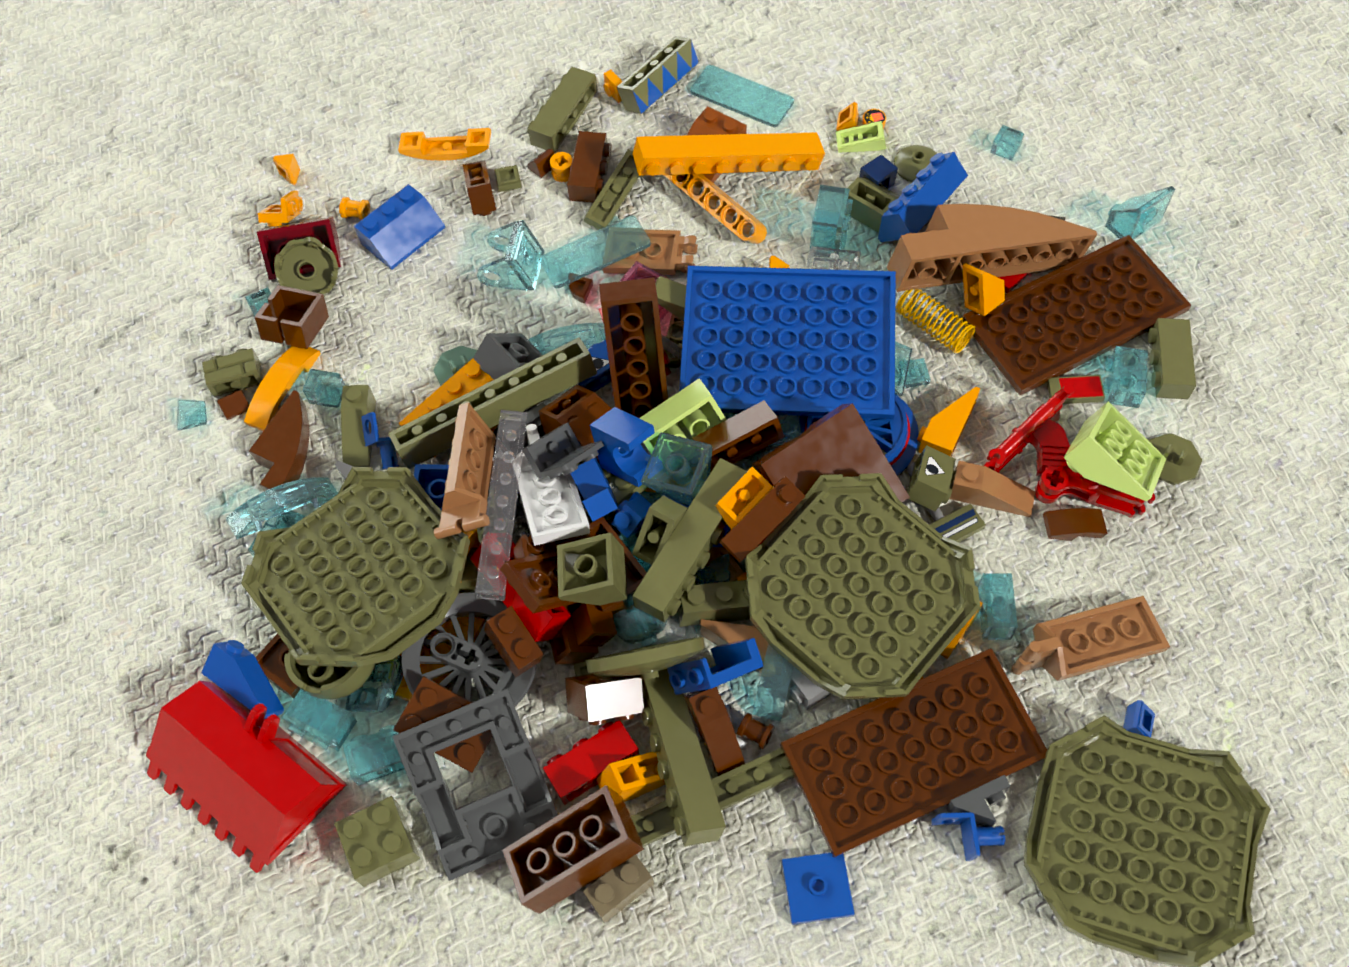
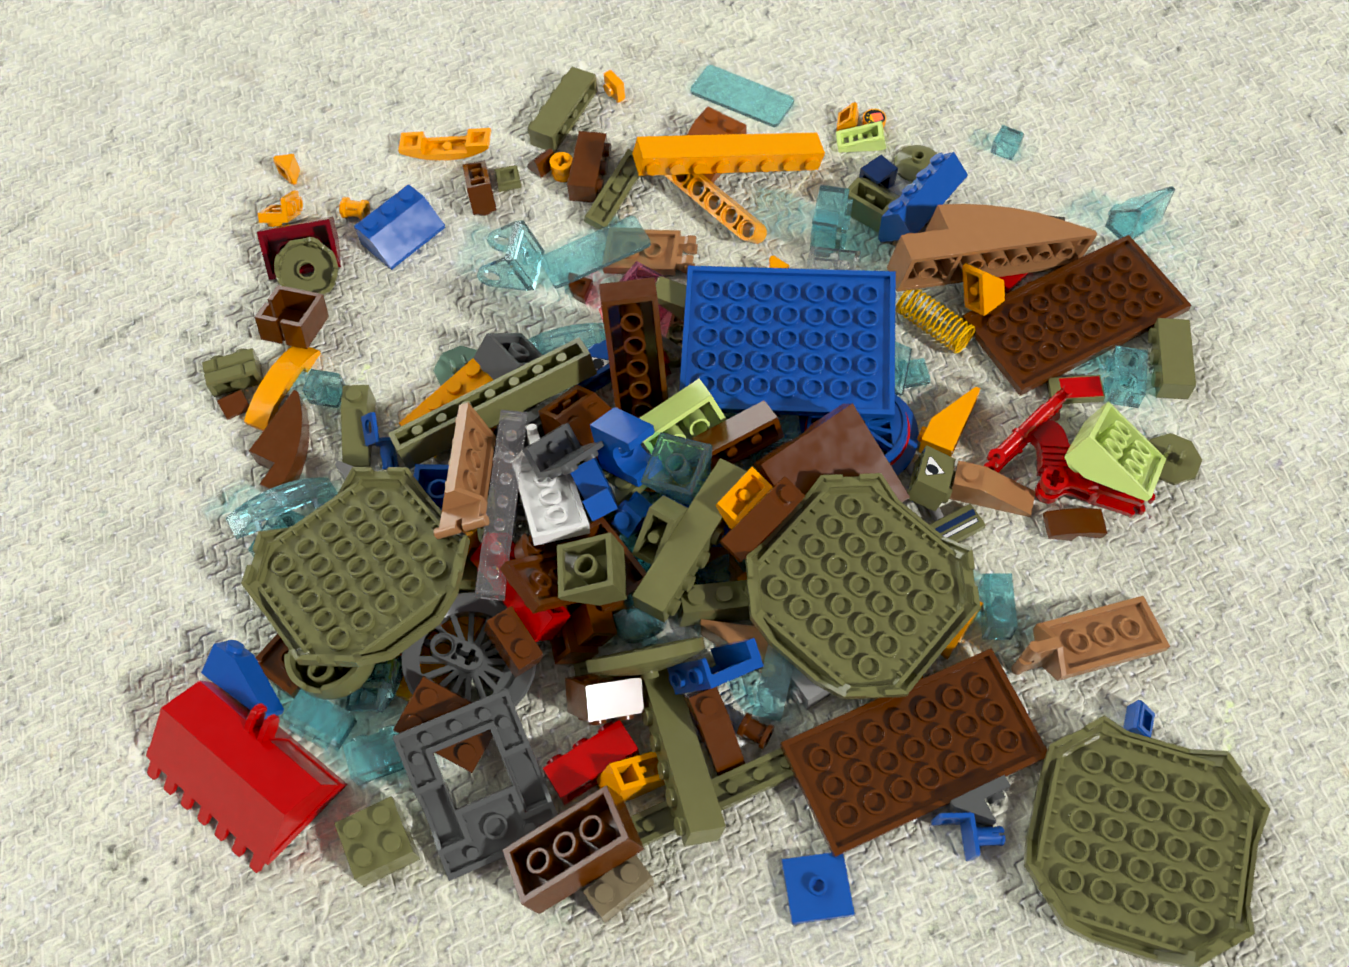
(191, 414): clear light blue slope -> none
(257, 299): clear light blue slope -> none
(658, 75): olive brick -> none

